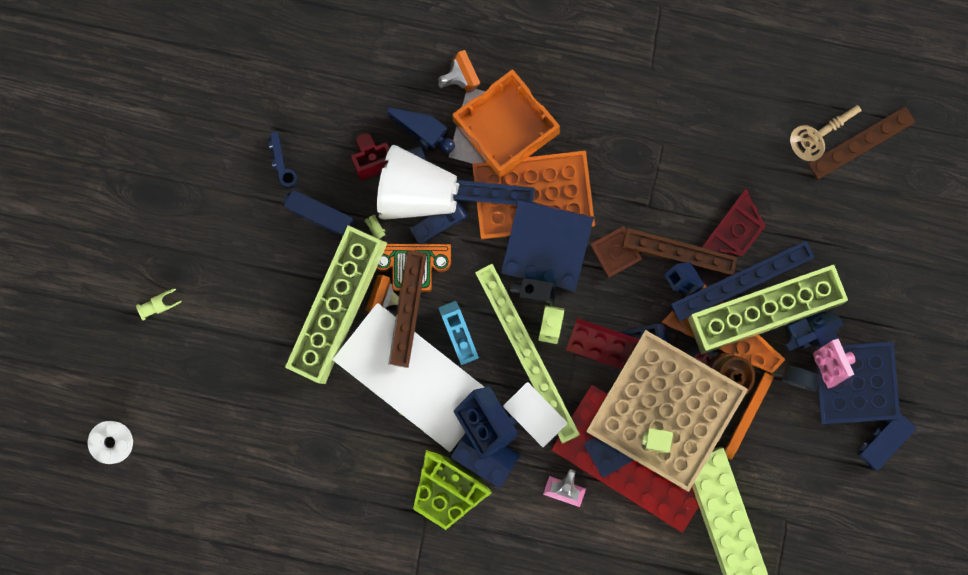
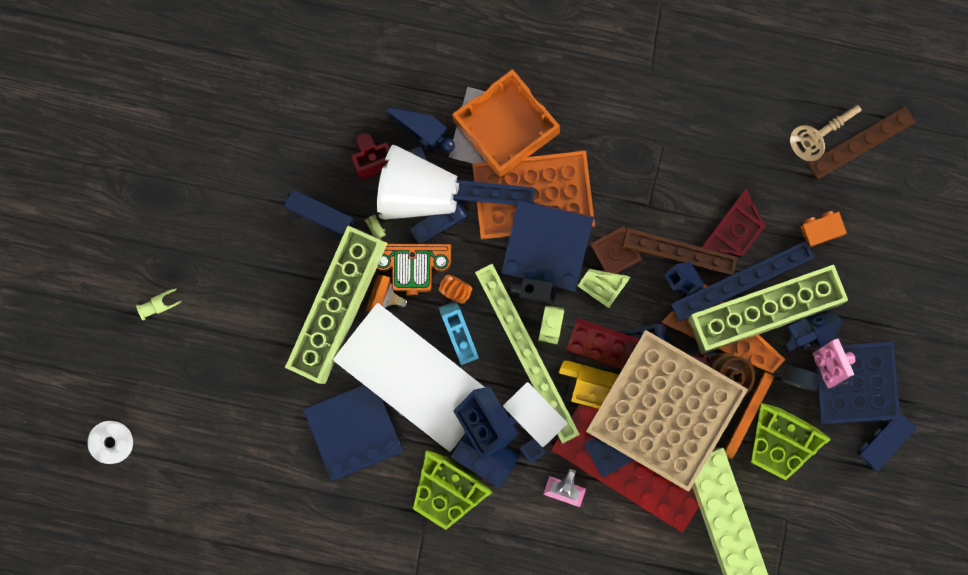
(278, 161): dark blue plate -> none
(352, 431): none -> dark blue plate
(407, 309): reddish brown plate -> none
(455, 289): none -> orange gear
(461, 73): piece -> none
(532, 451): none -> dark blue plate
(591, 383): none -> yellow plate
(603, 285): none -> yellowish green wing
(657, 440): yellowish green brick -> none
(784, 441): none -> lime wedge
(823, 229): none -> orange brick

